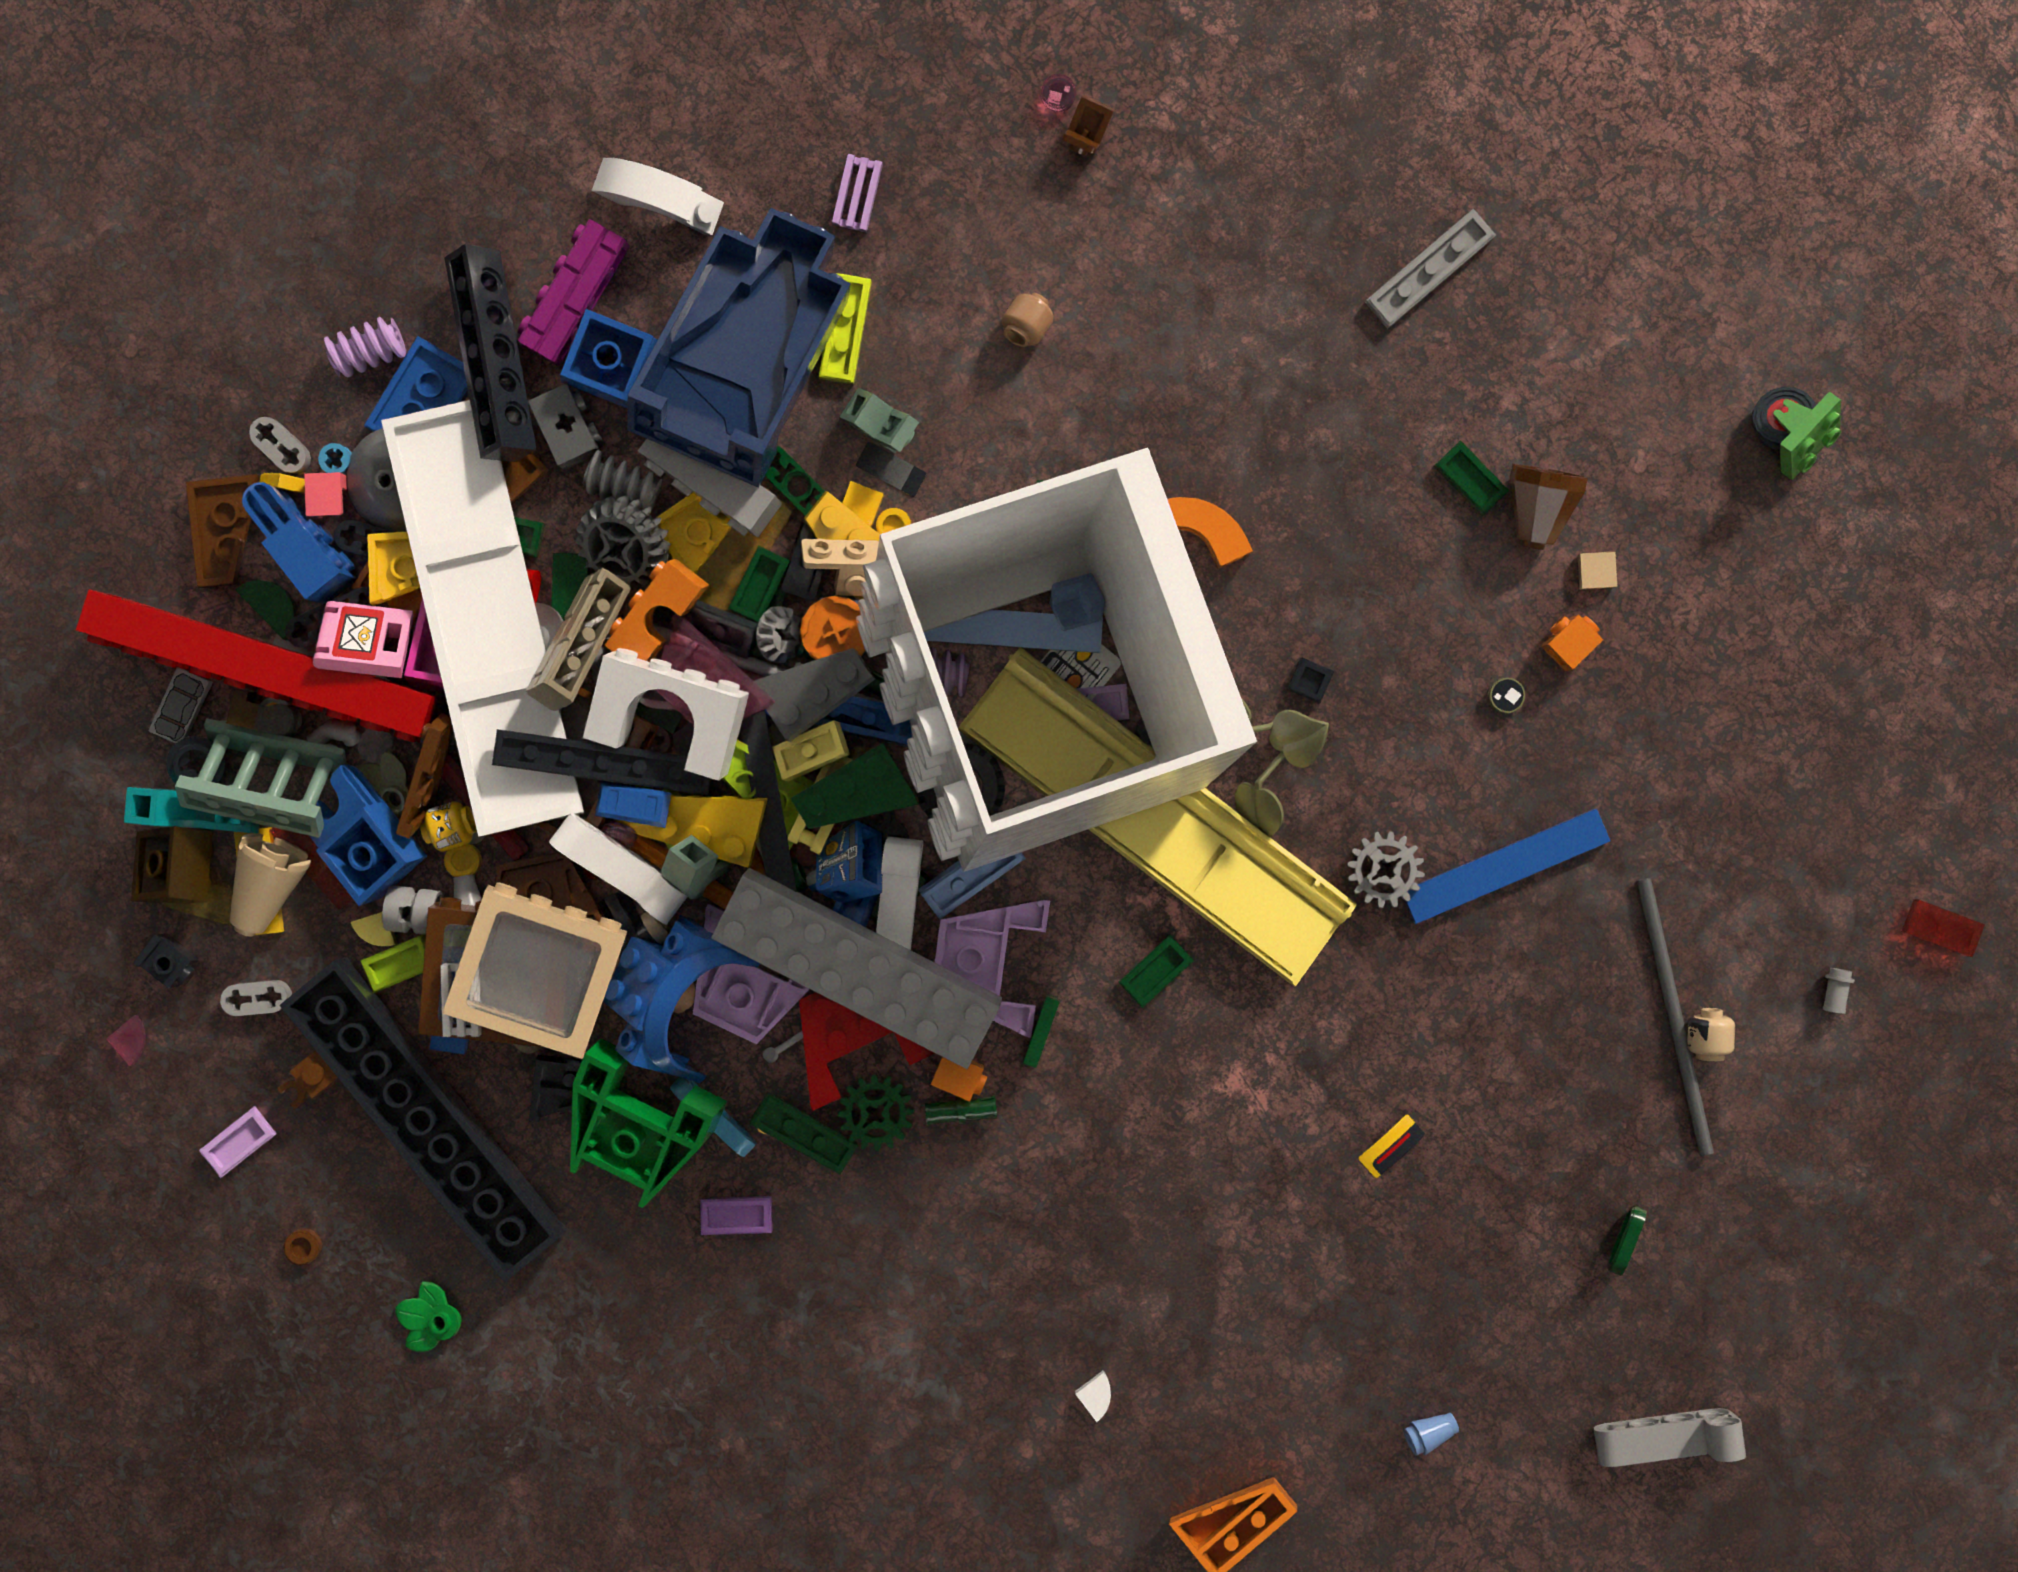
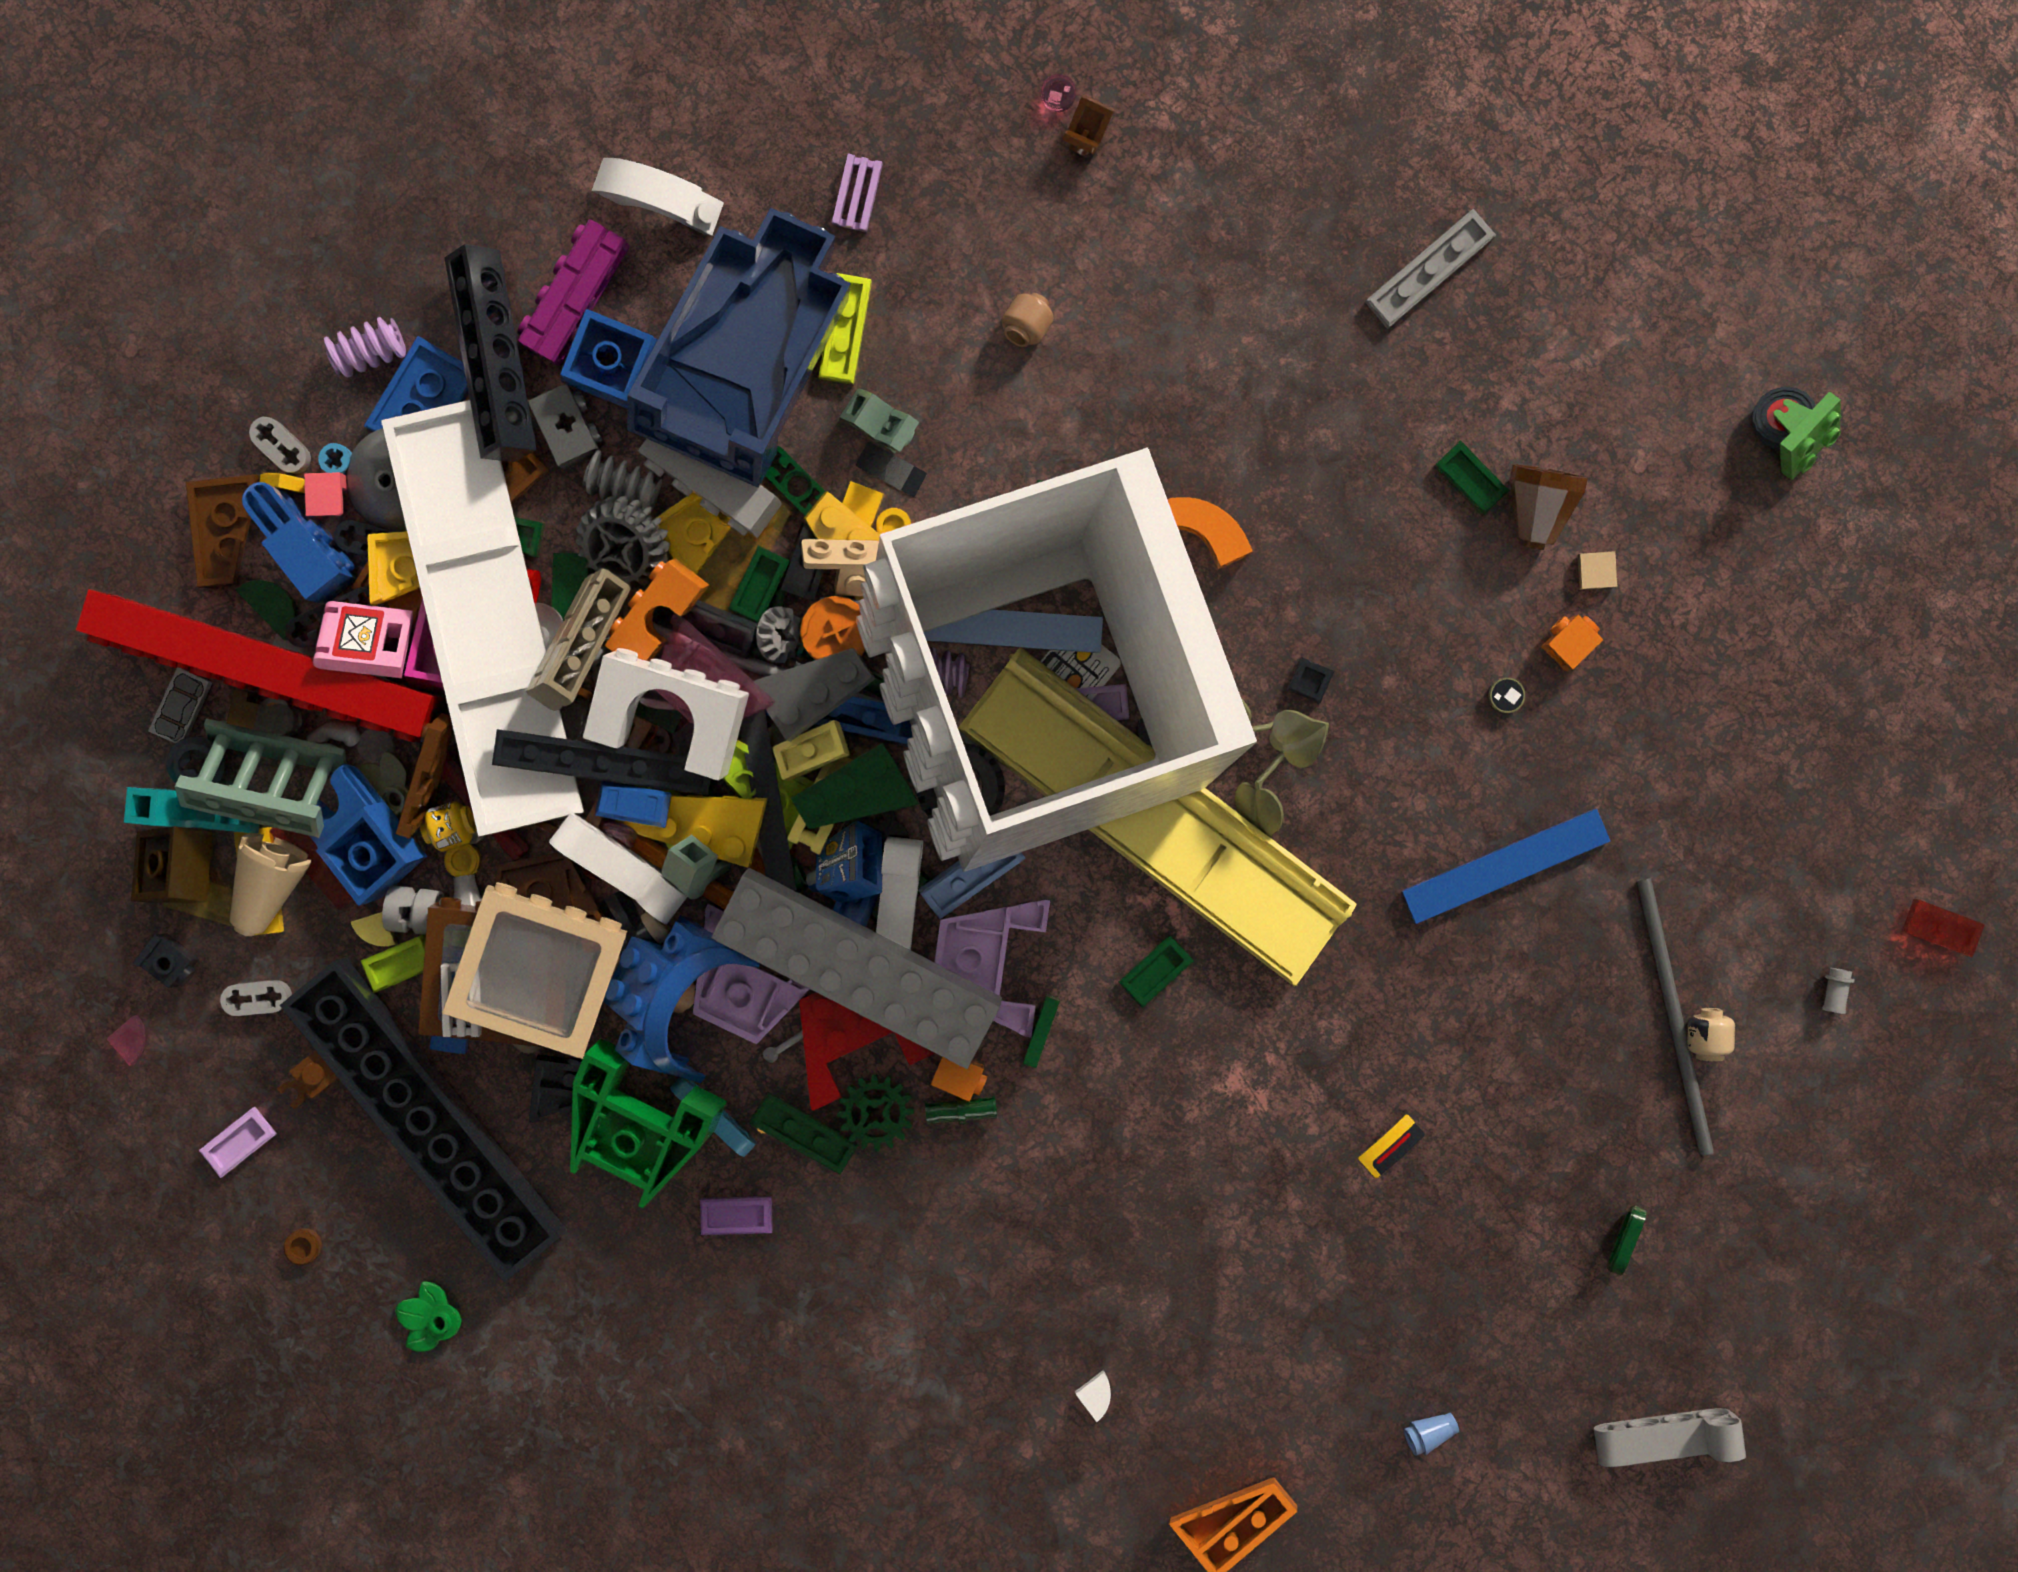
(1077, 602): medium blue panel -> none
(1396, 883): light grey gear -> none

